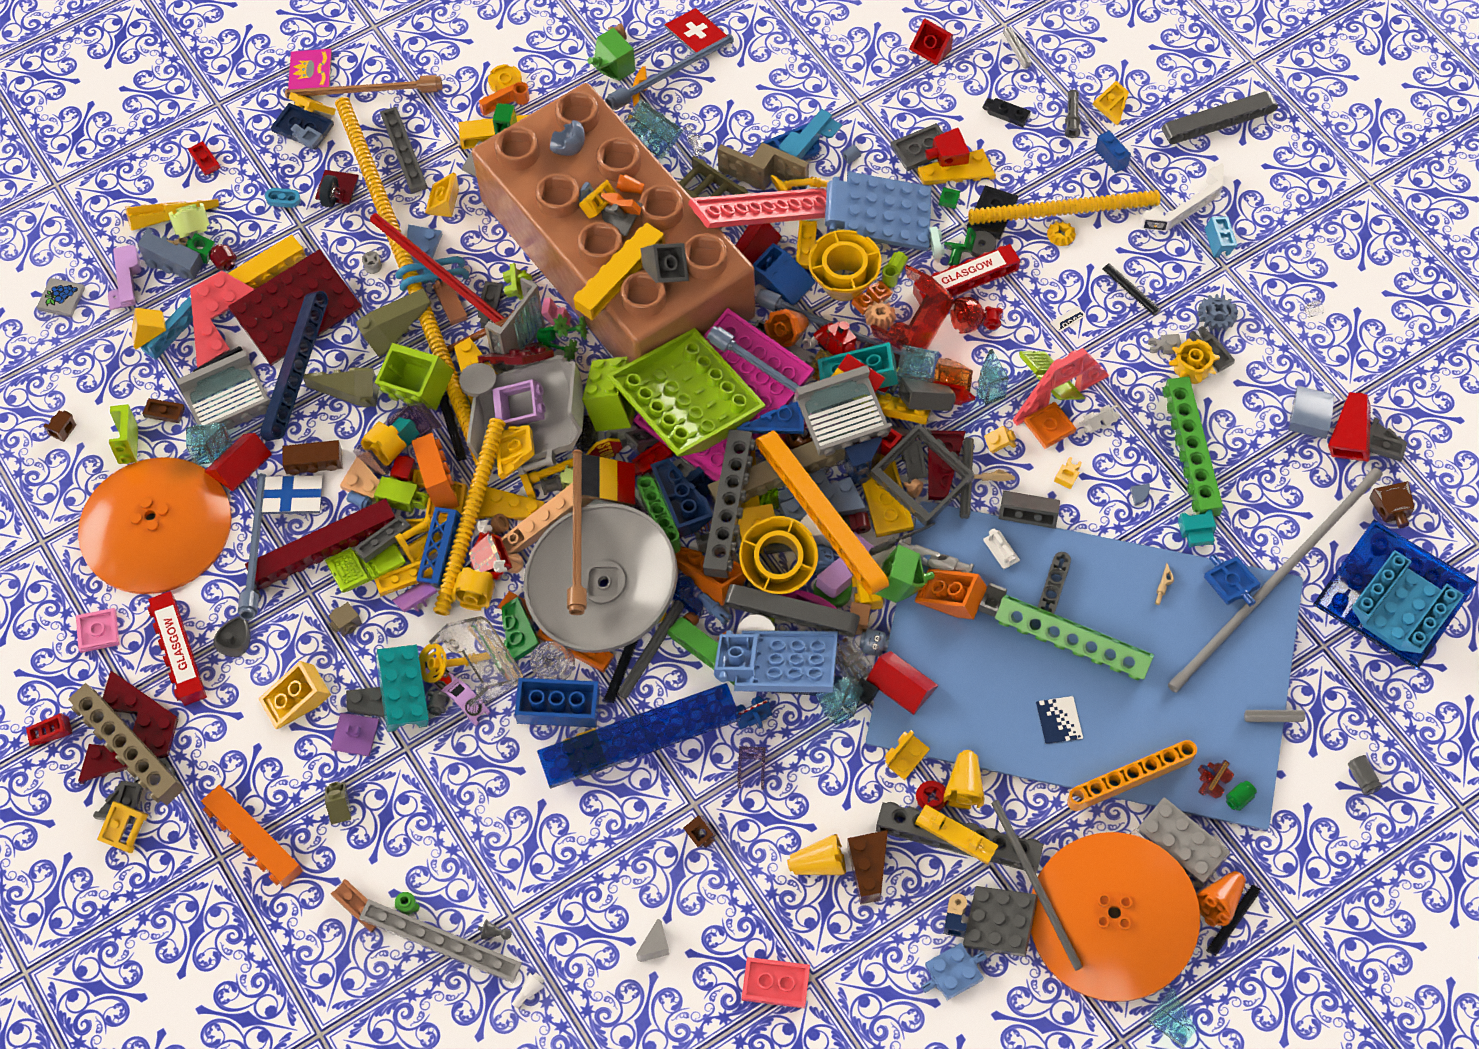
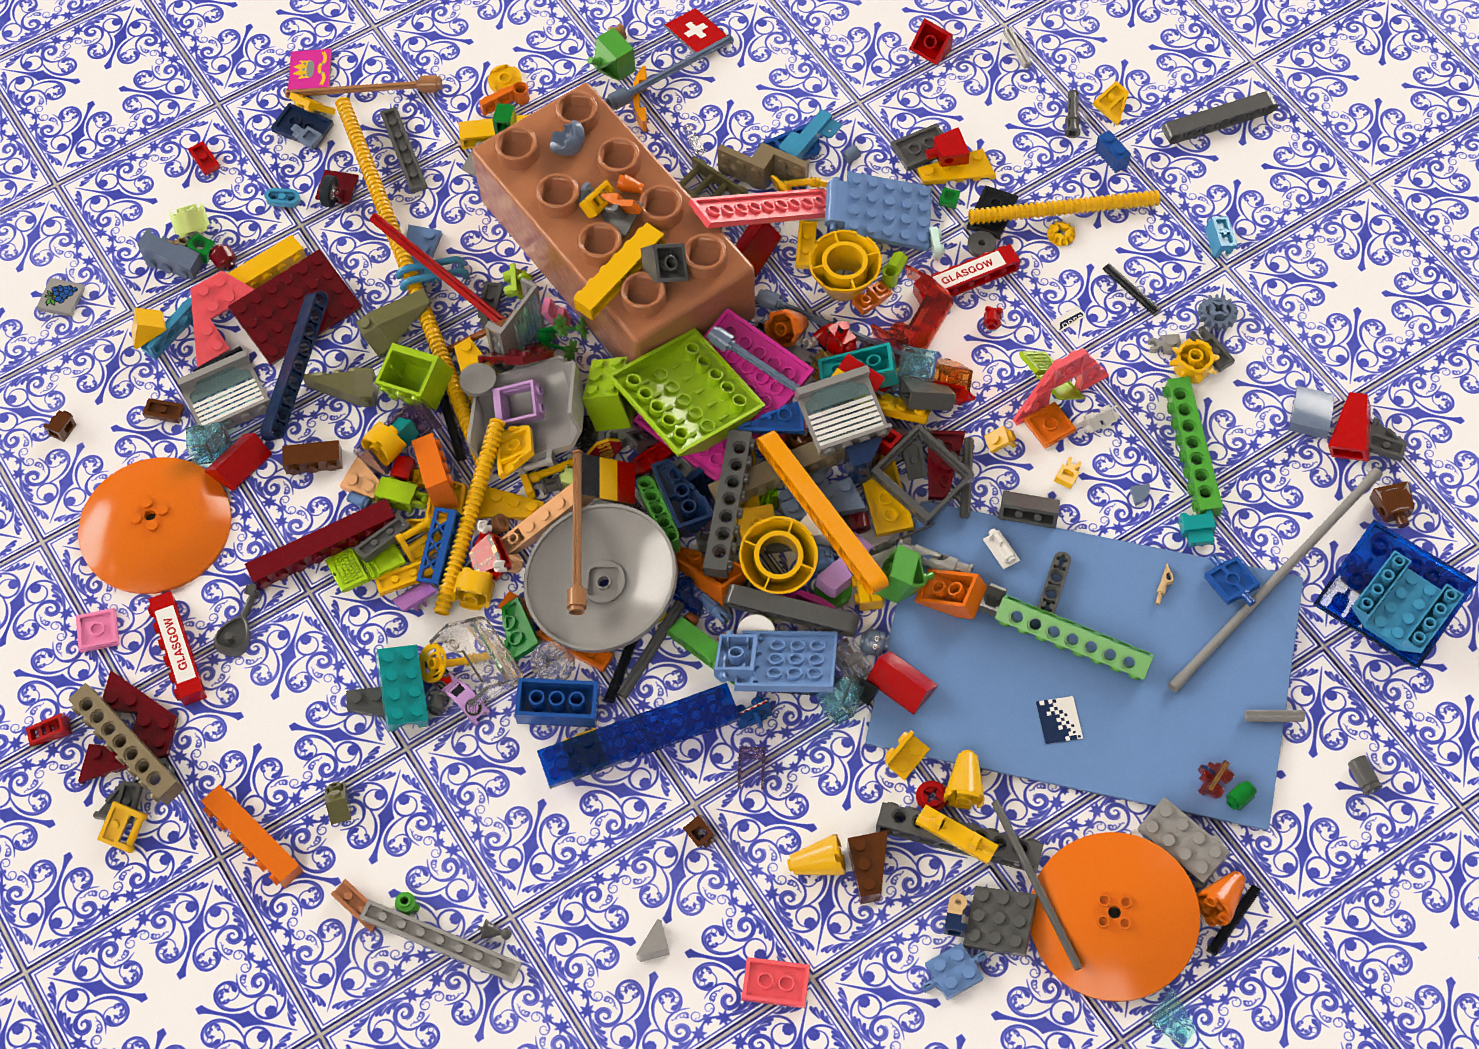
(125, 446): lime panel -> none
(126, 264): lavender piece -> none
(152, 214): yellow wedge -> none
(276, 496): flag -> none
(294, 694): yellow slope -> none
(344, 619): dark tan brick -> none
(354, 734): medium lavender piece -> none
(371, 262): light grey wheel -> none
(443, 196): yellow slope -> none
(449, 302): nougat hinge -> none
(532, 985): white cone -> none
(653, 128): clear light blue brick -> none
(782, 274): blue slope -> none
(864, 612): medium nougat brick -> none
(880, 315): light nougat gear -> none
(914, 488): light nougat tile -> none
(958, 249): green bracket -> none
(967, 314): clear red cylinder -> none
(992, 380): clear light blue slope -> none
(998, 475): tan hand -> none
(1007, 111): black hinge -> none
(1125, 782): light orange beam -> none
(1157, 221): white slope -> none
(1314, 308): clear hose -> none

